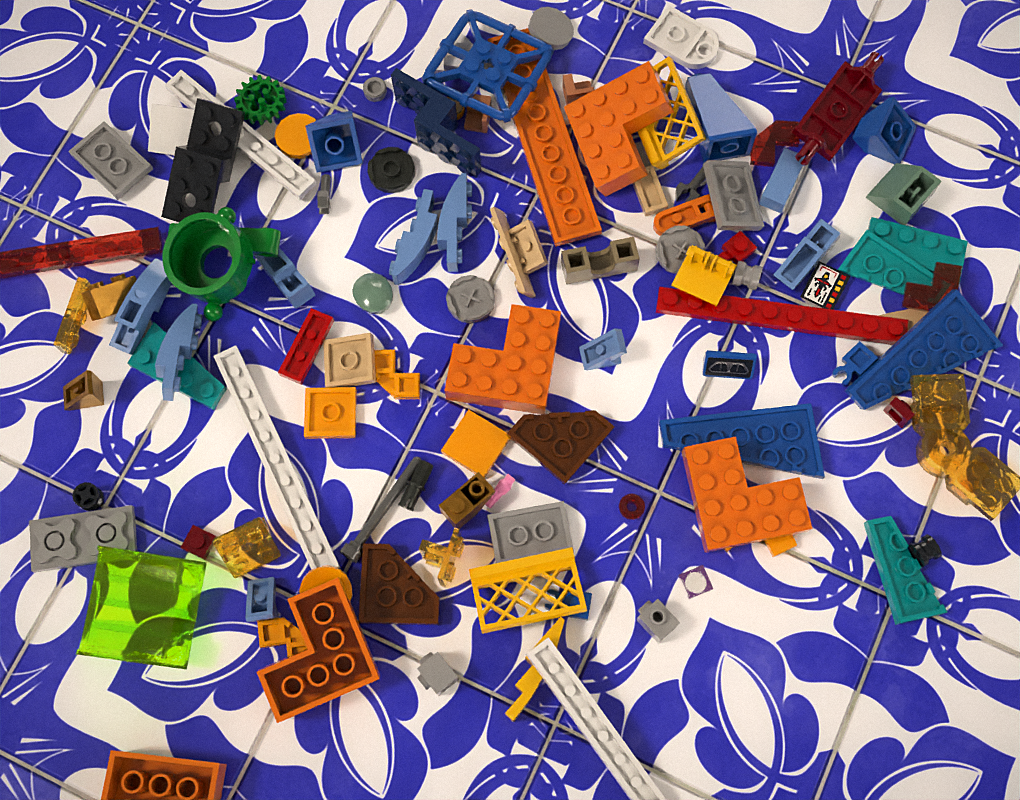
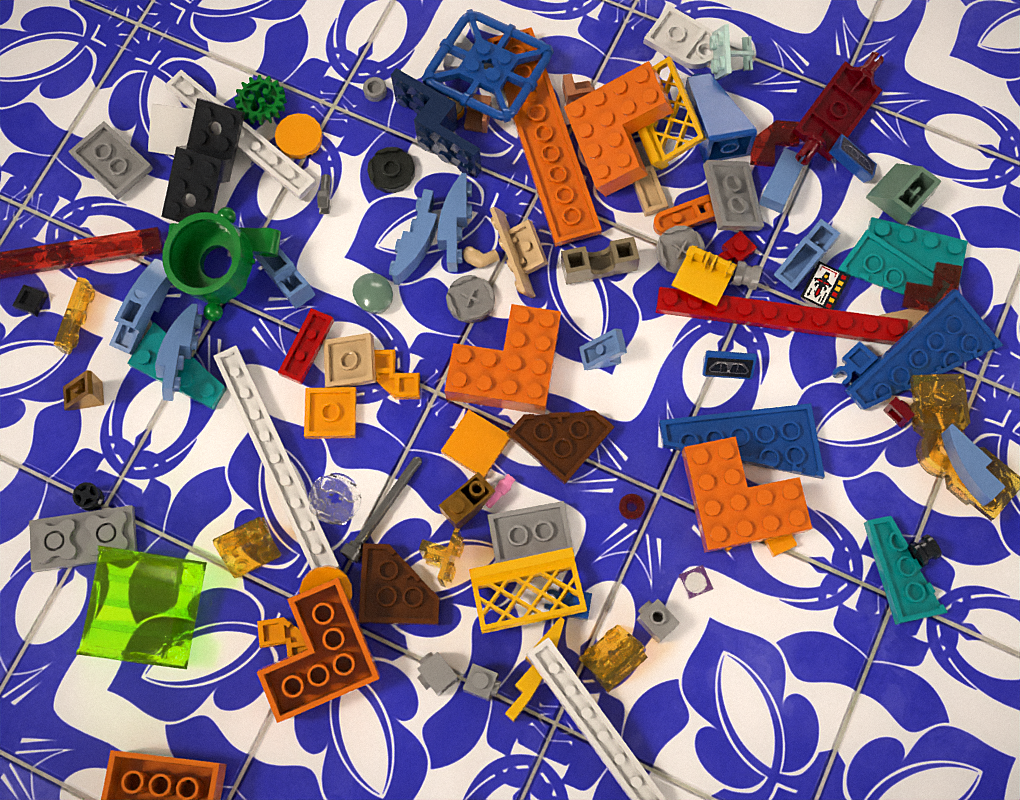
(30, 300): none -> black tile
(107, 299): pearl gold slope -> none
(198, 542): dark red plate -> none
(261, 600): medium blue slope -> none
(322, 506): none -> clear plate
(334, 142): blue slope -> none
(416, 485): pearl dark grey axle -> none
(479, 259): none -> tan arm
(482, 682): none -> light grey brick
(551, 27): light grey tile -> none
(613, 657): none -> clear yellow bracket
(691, 187): dark grey bar -> none
(720, 44): none -> light aqua plate
(853, 159): none -> blue slope
(885, 131): blue slope -> none
(971, 465): none -> medium blue slope

